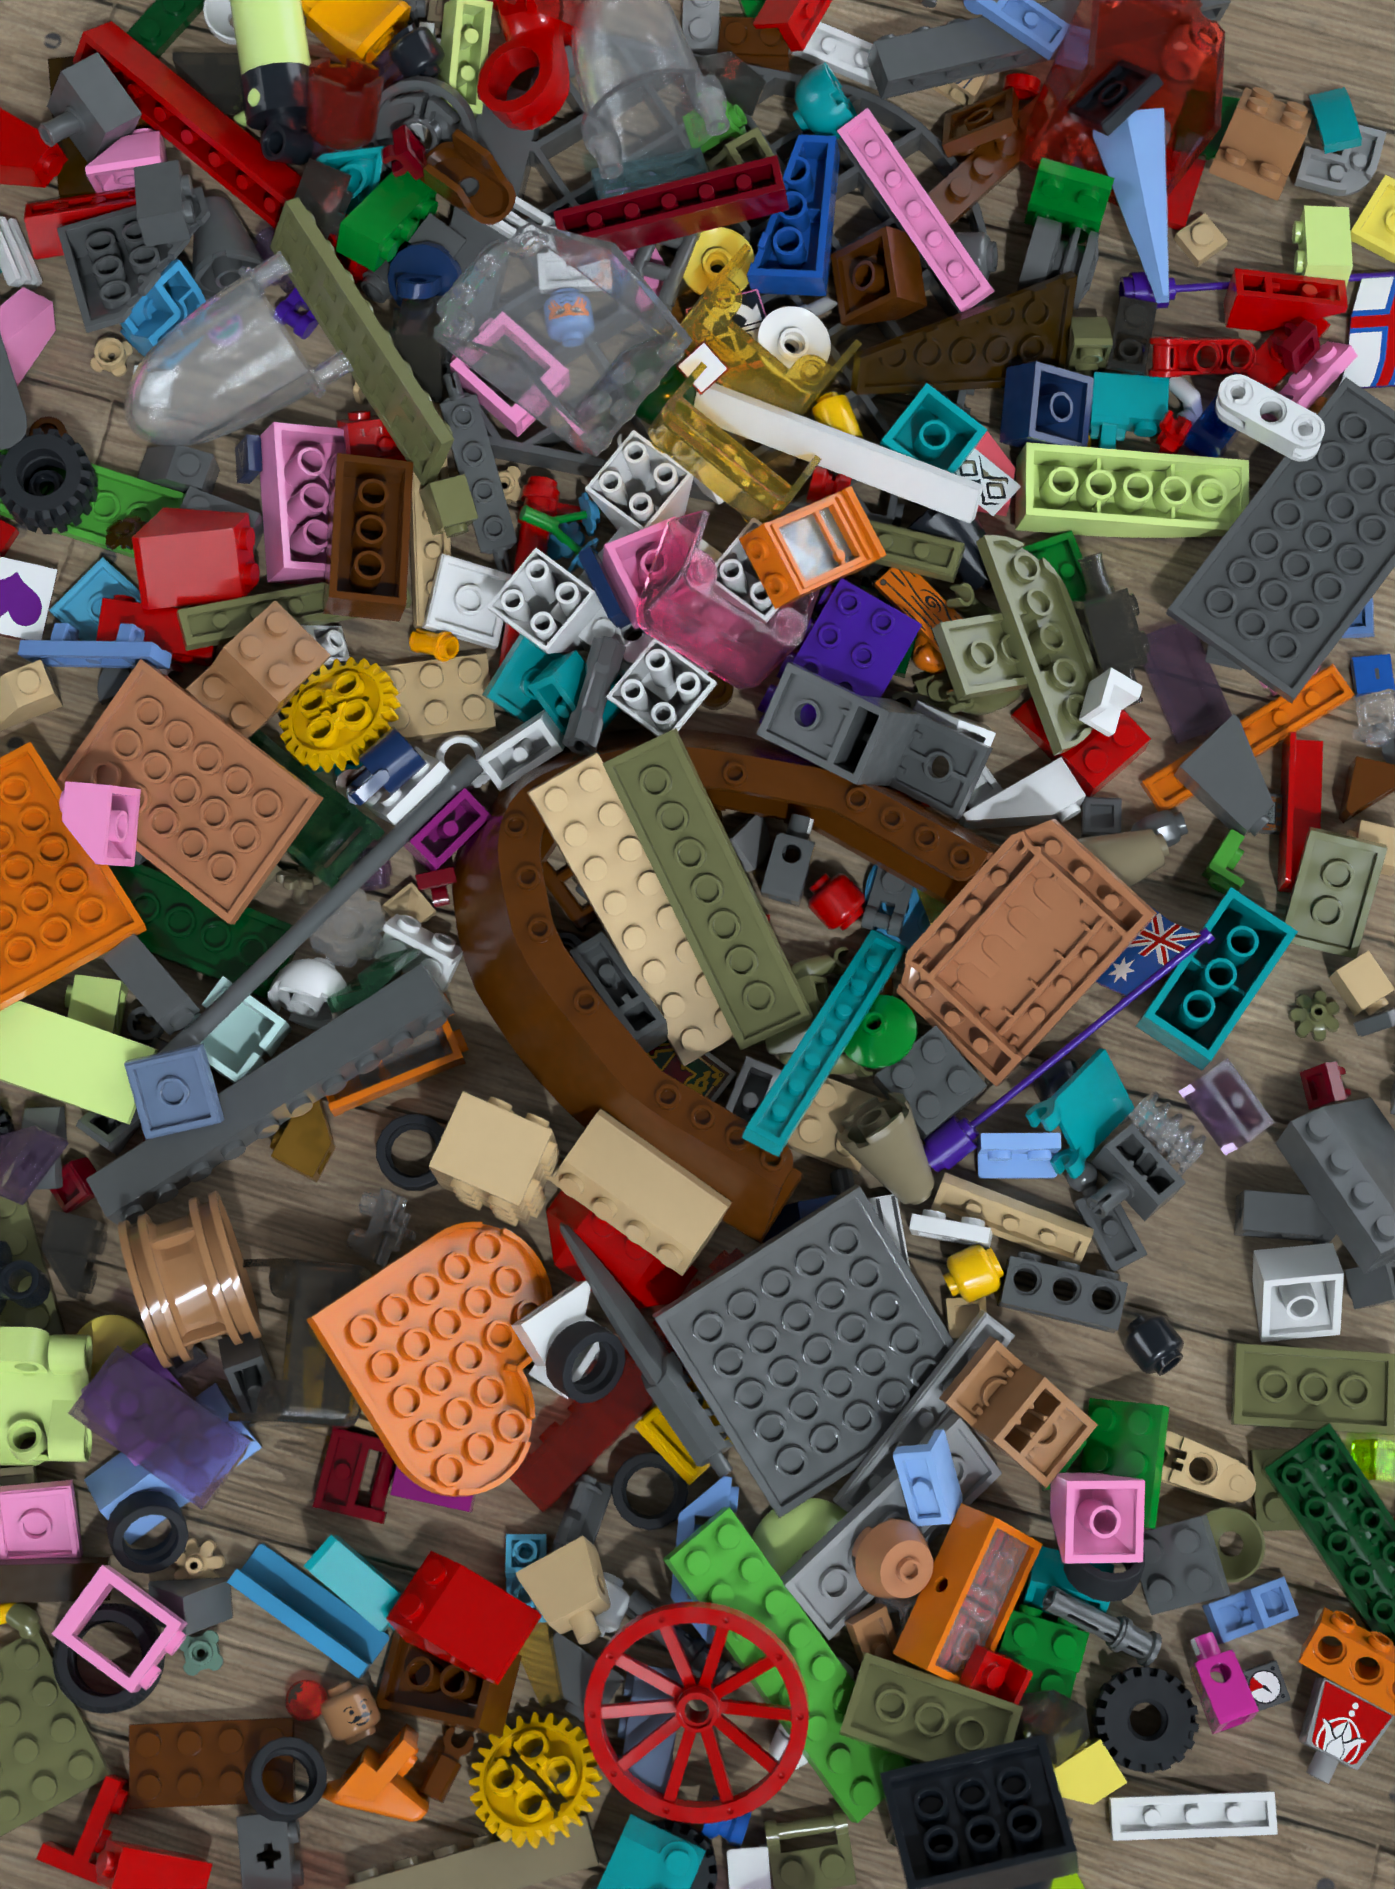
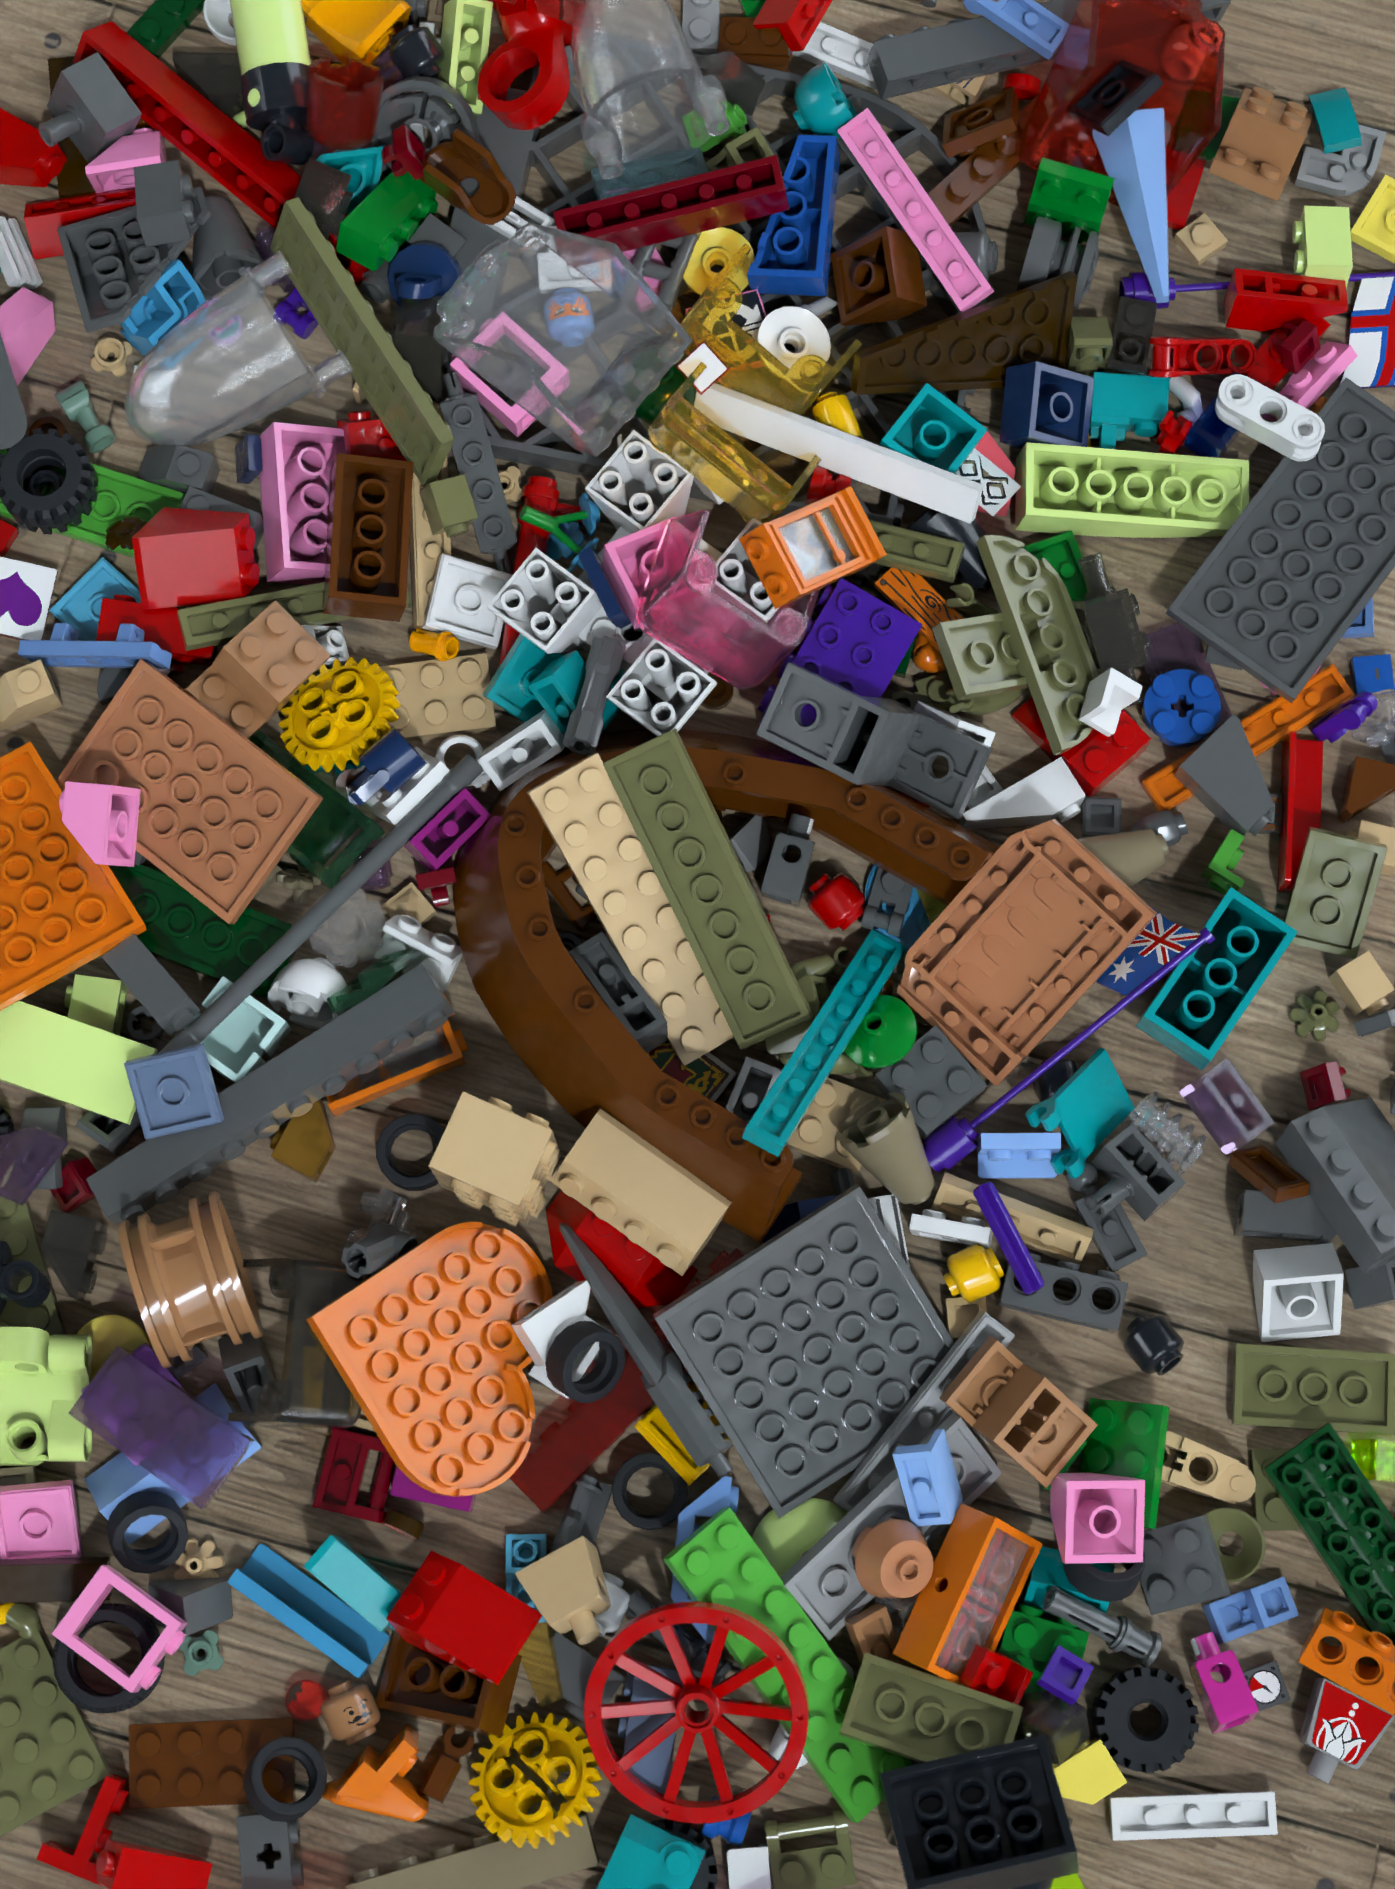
(79, 407): none -> sand green leg
(377, 1250): none -> dark grey piece
(404, 1524): none -> dark brown tile
(1008, 1238): none -> dark purple axle
(1065, 1675): none -> dark purple tile
(1197, 692): none -> blue plate
(1269, 1174): none -> reddish brown tile
(1345, 717): none -> dark purple plate

